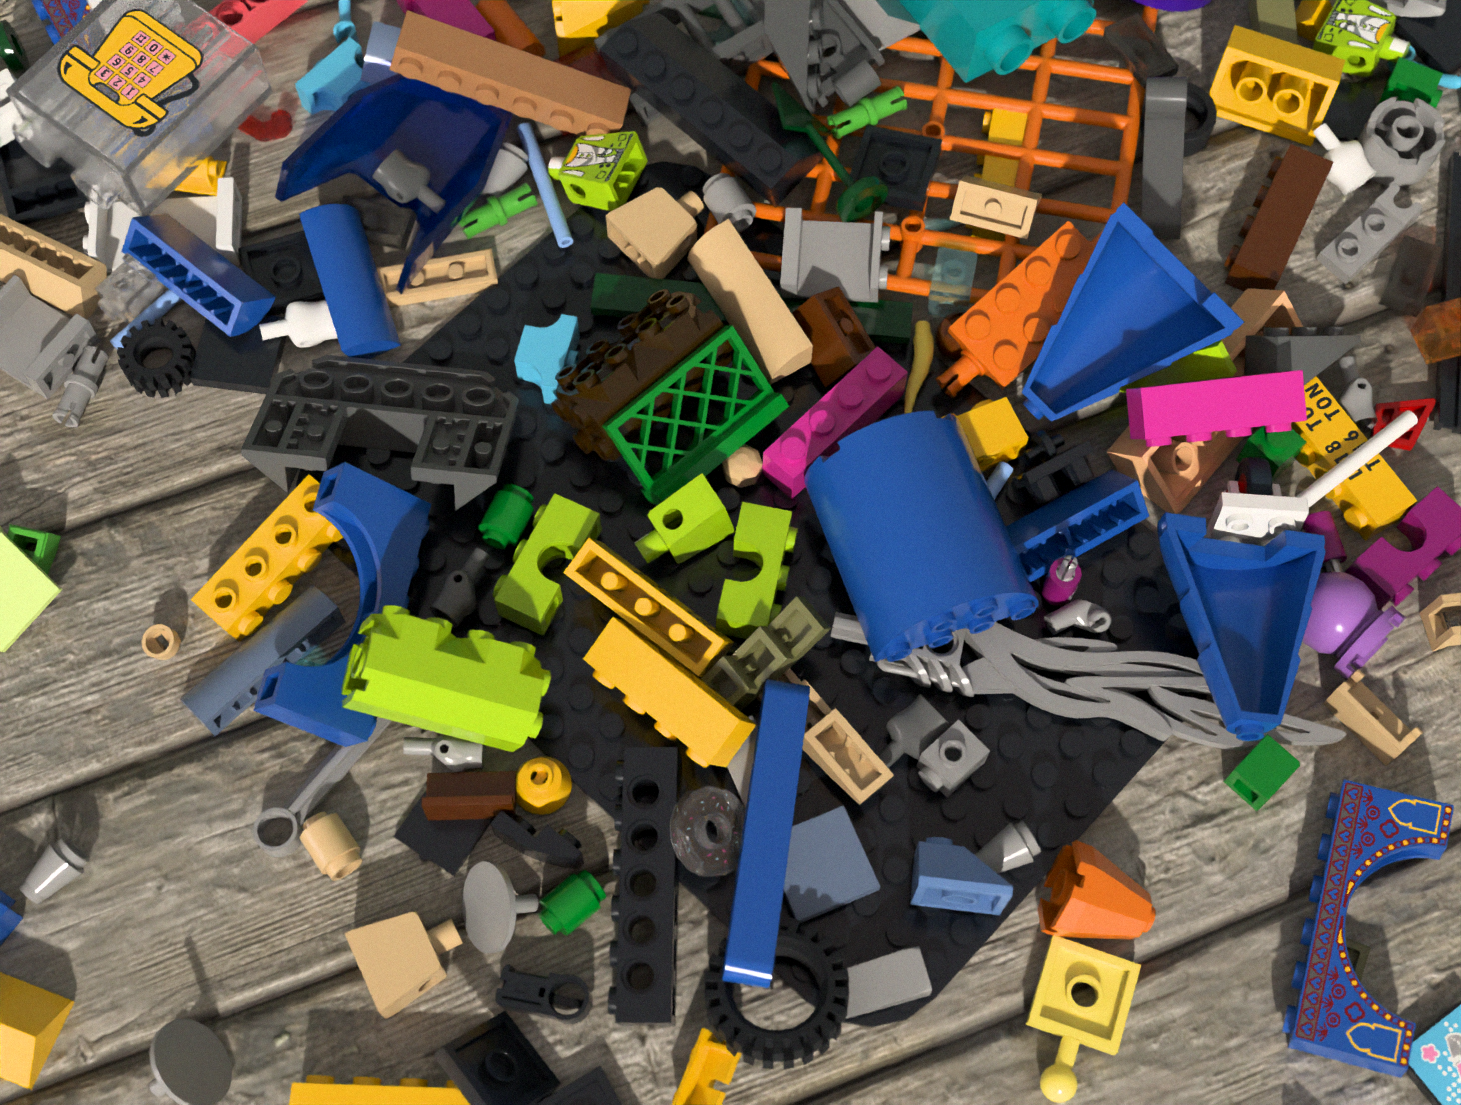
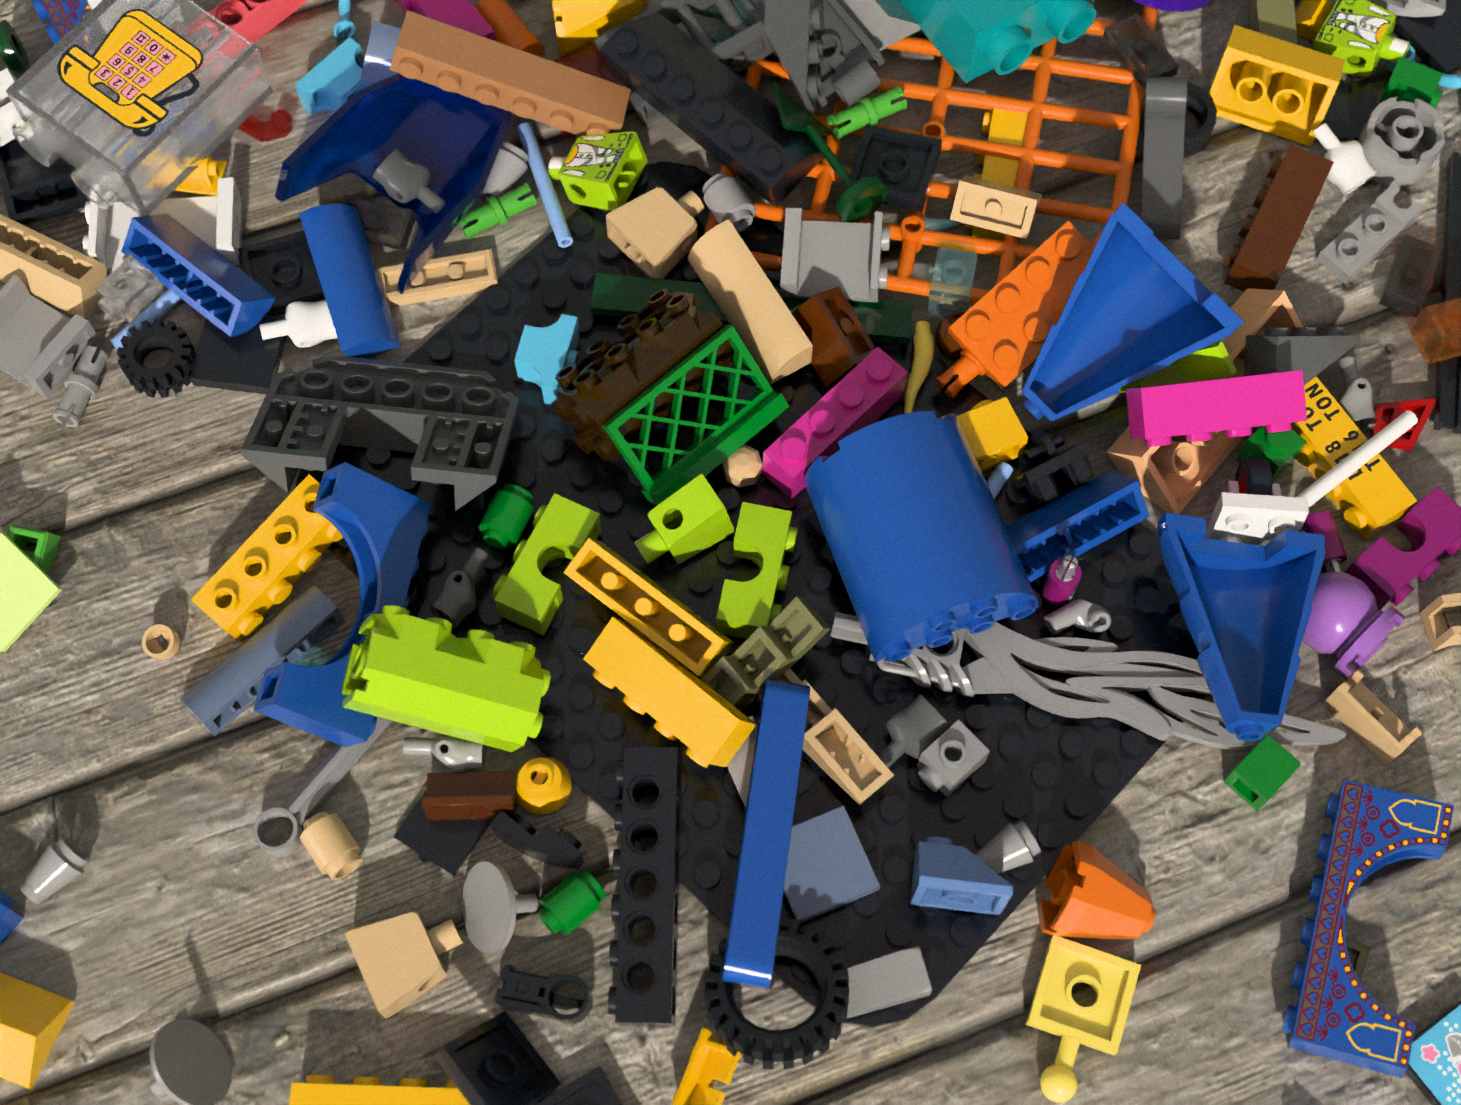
(690, 836): clear tile -> none

